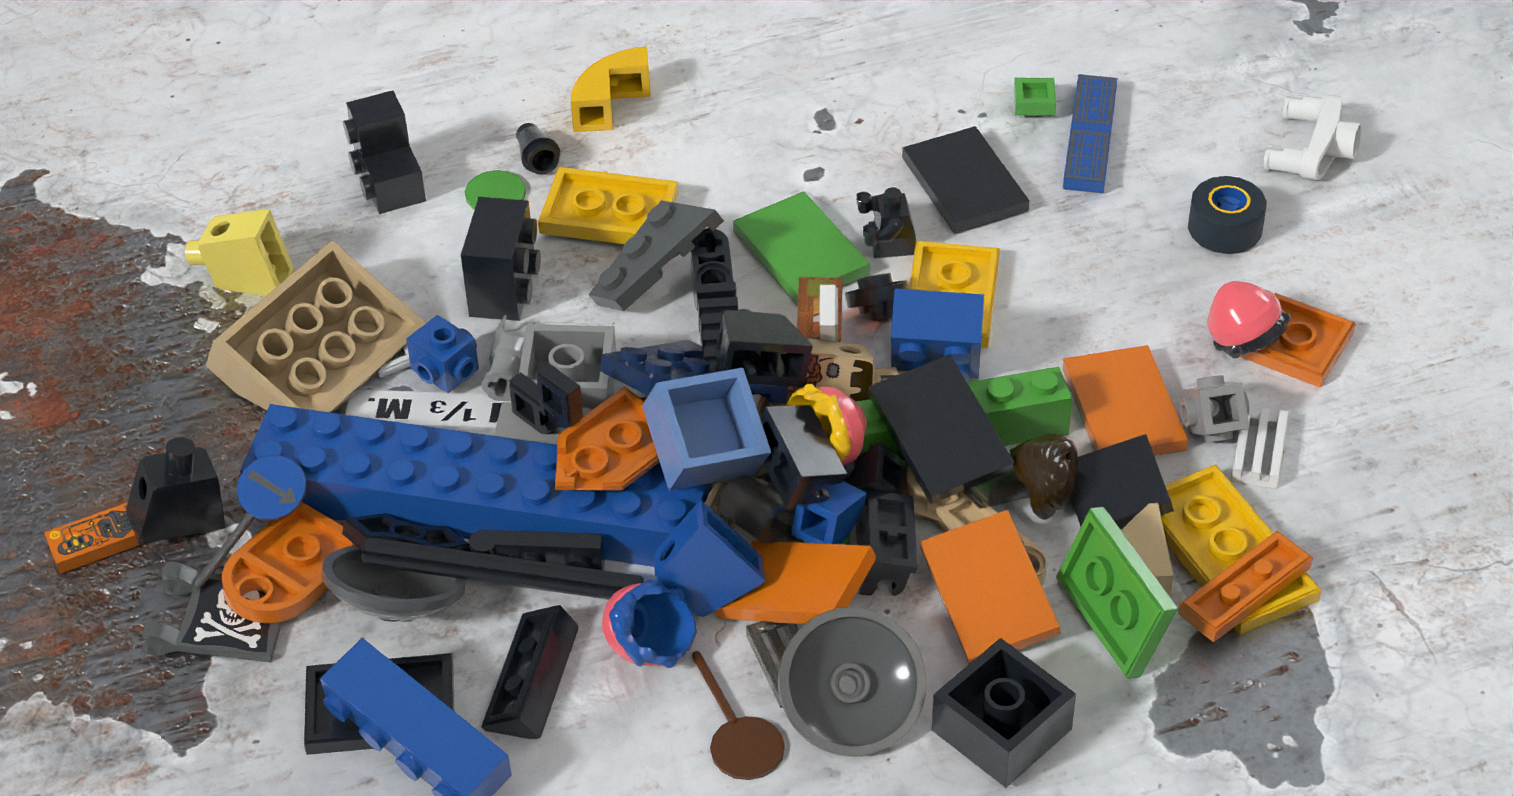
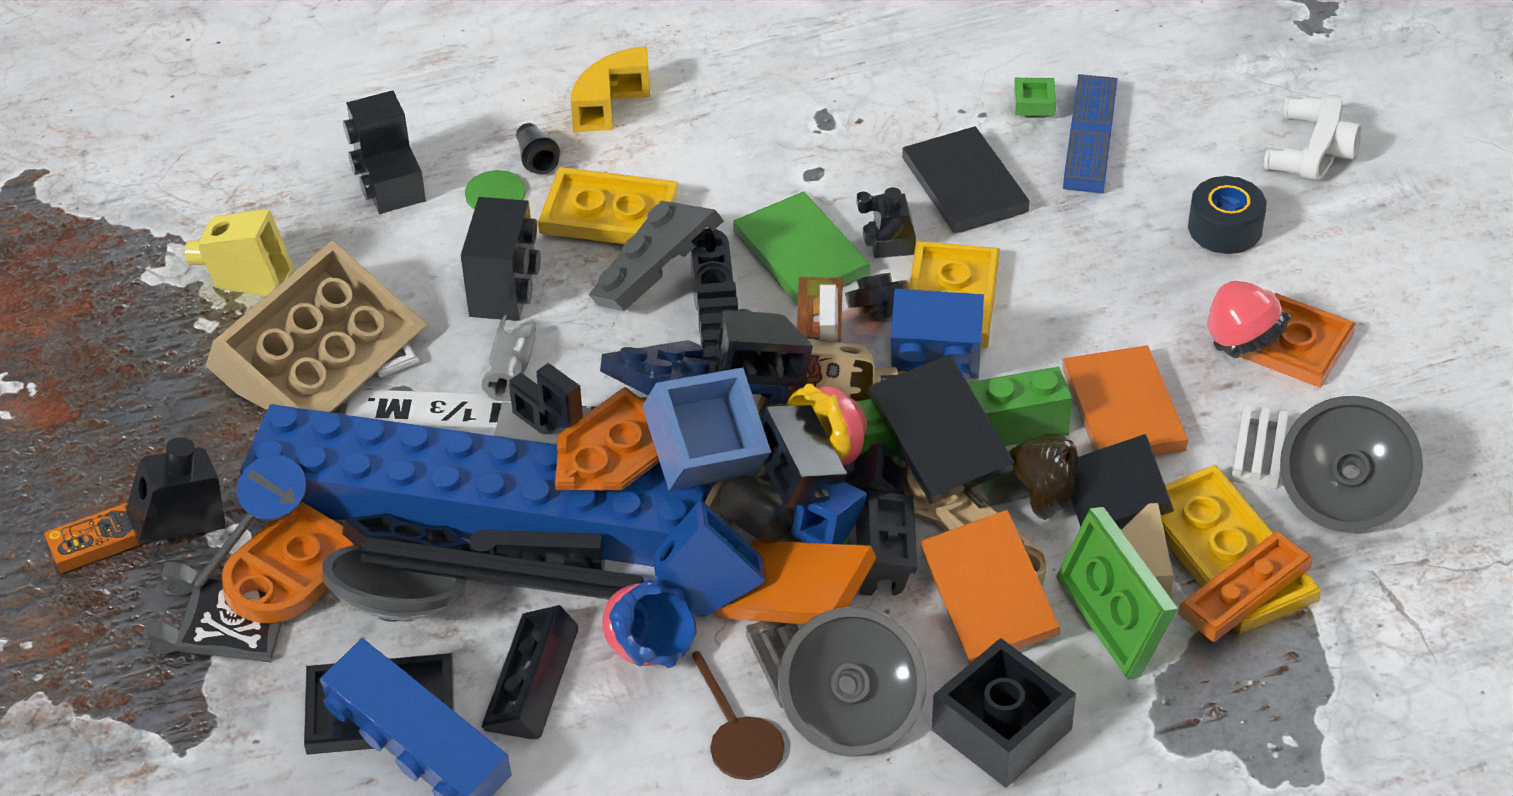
(443, 354): blue brick -> none
(574, 352): light grey brick -> none
(1229, 411): light grey brick -> none
(1356, 434): none -> dark grey dish

